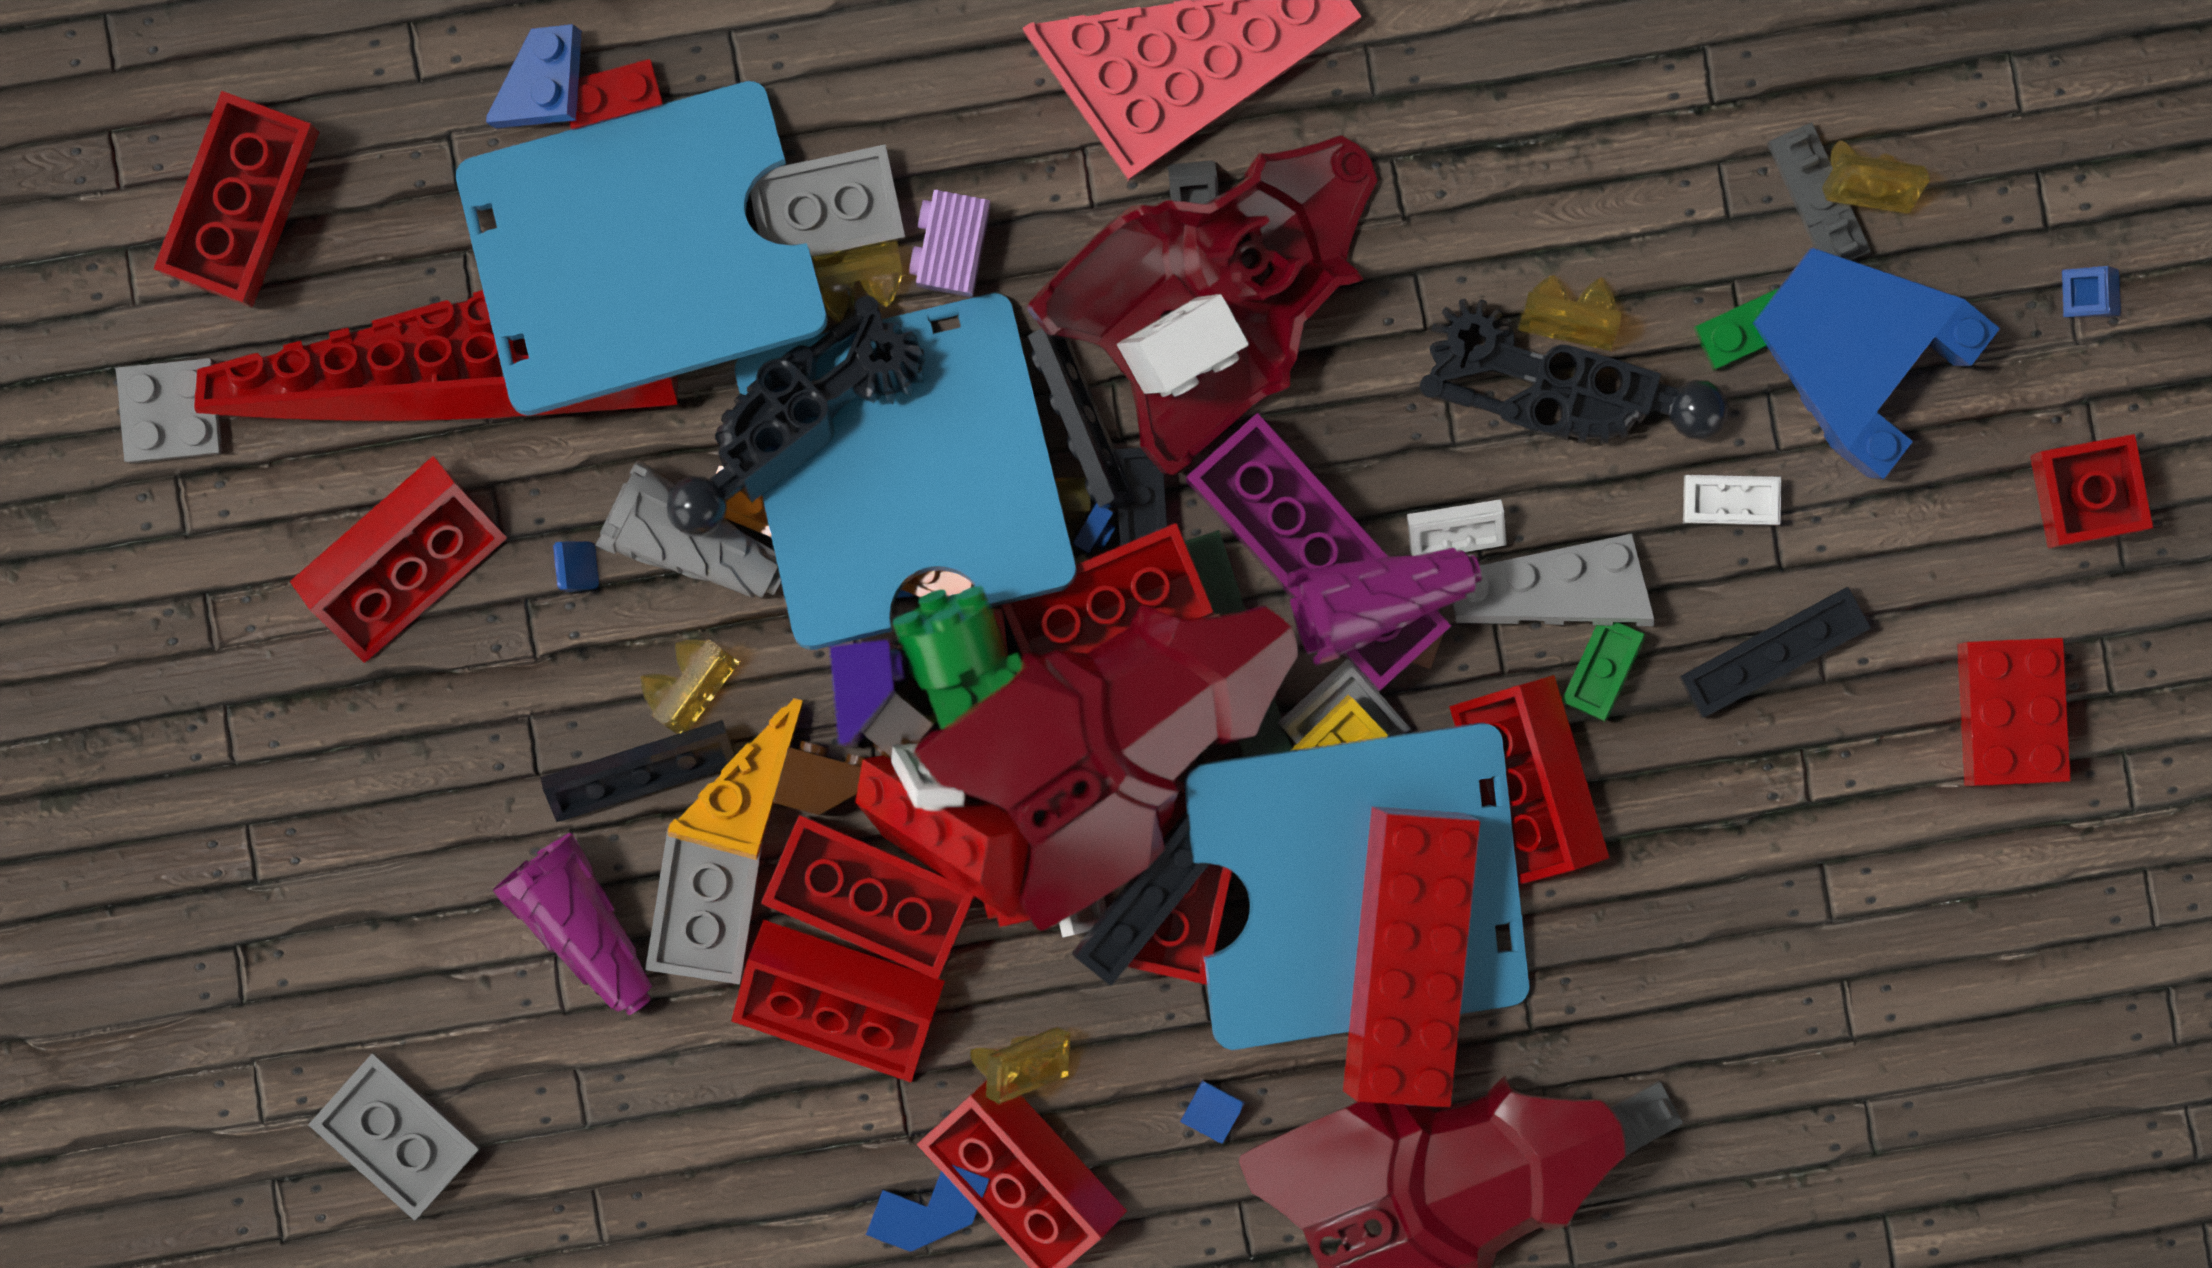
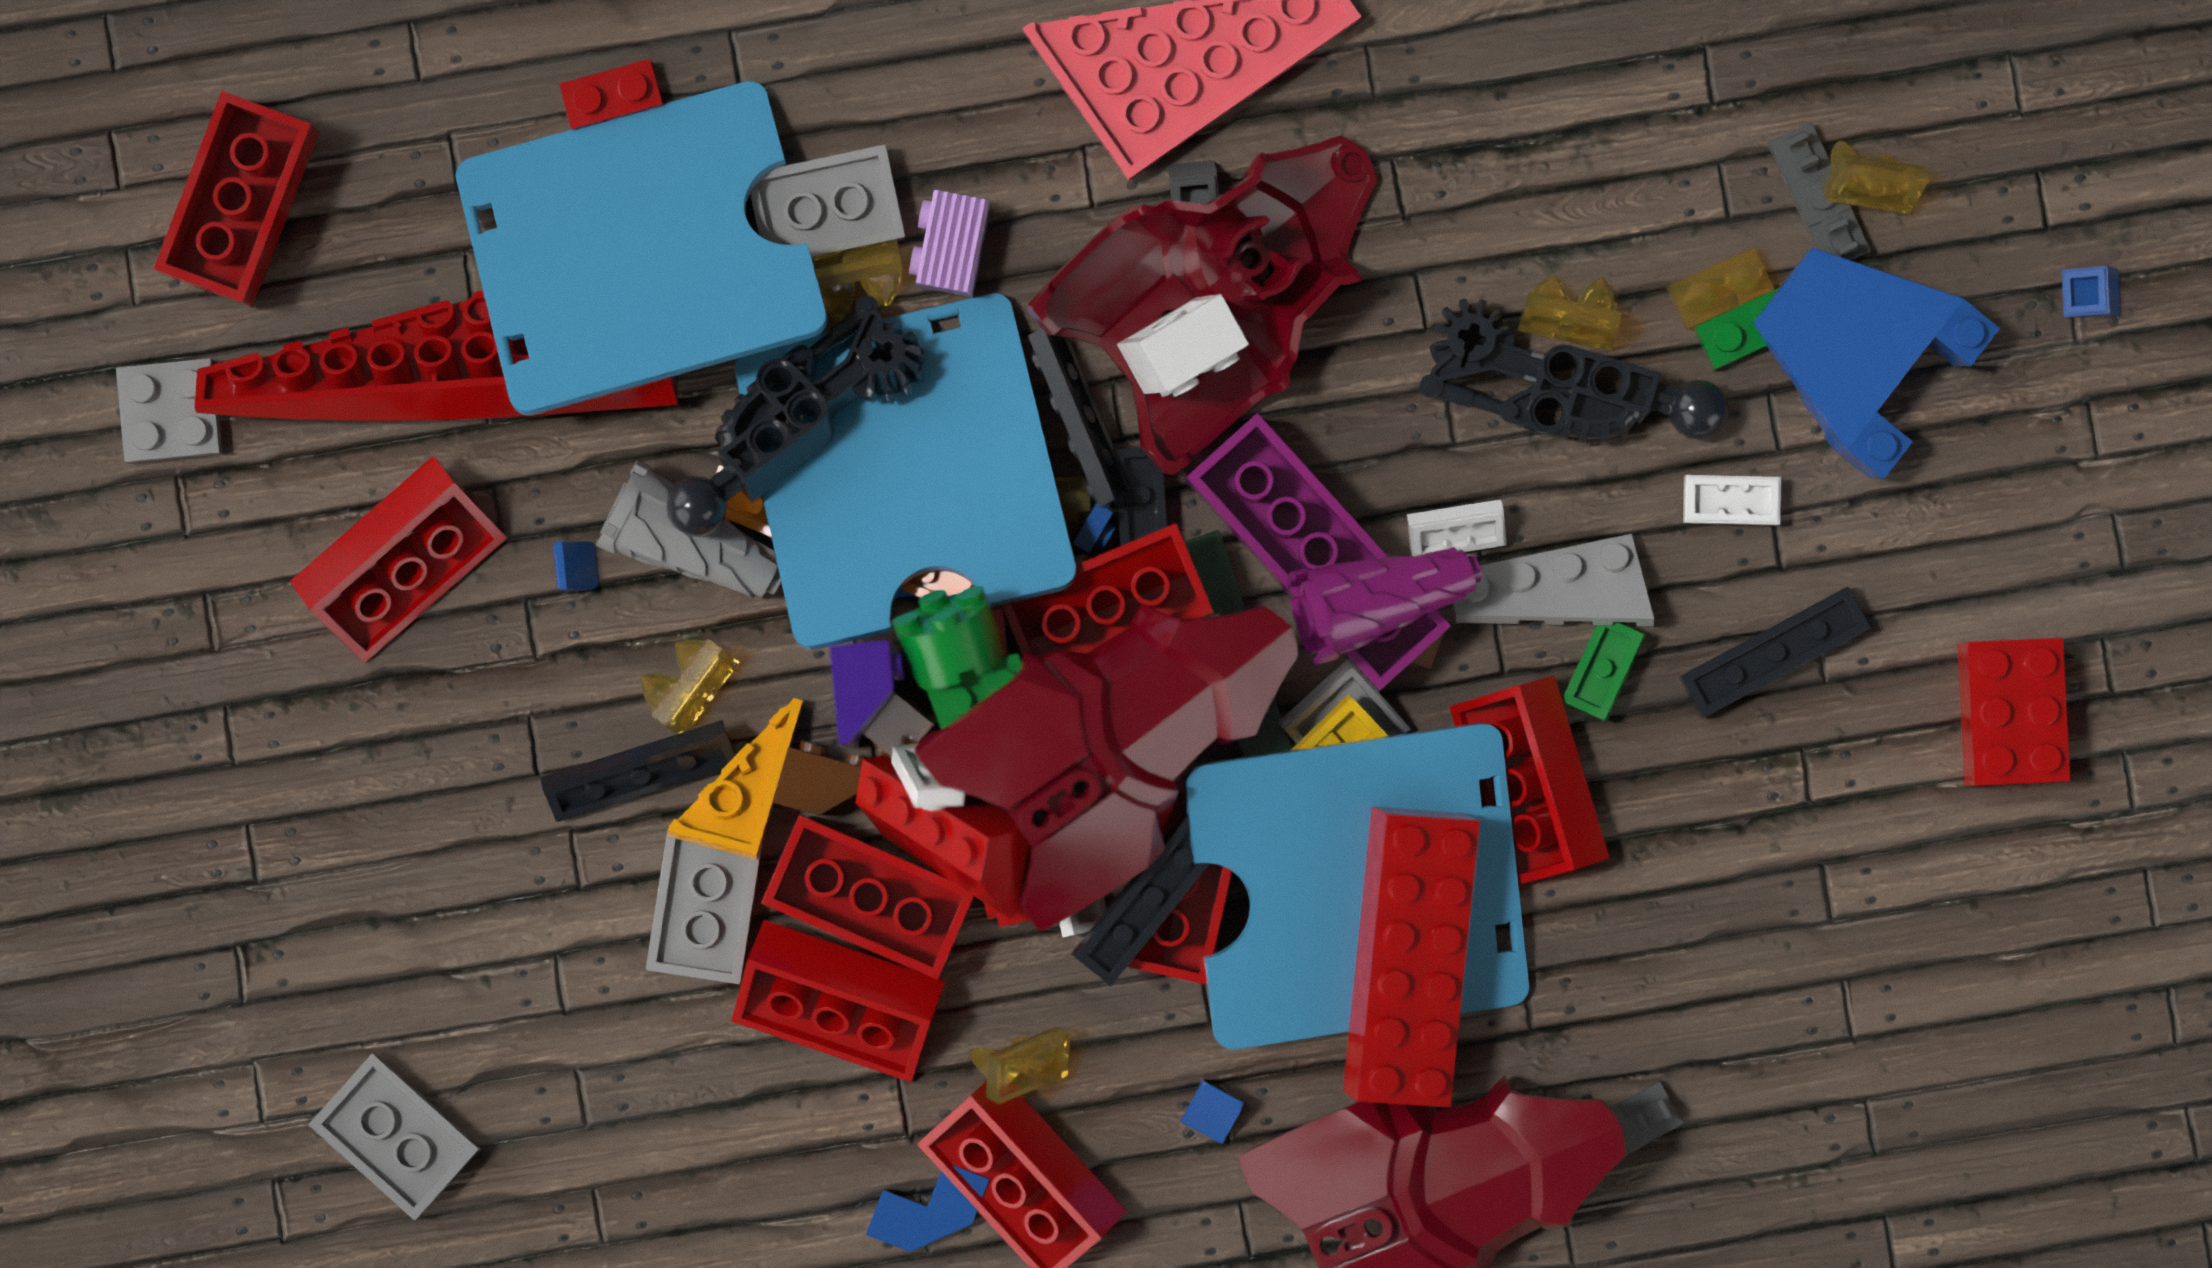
(541, 80): wing -> none
(576, 919): magenta cone -> none
(1719, 288): none -> clear yellow tile
(2091, 491): red brick -> none

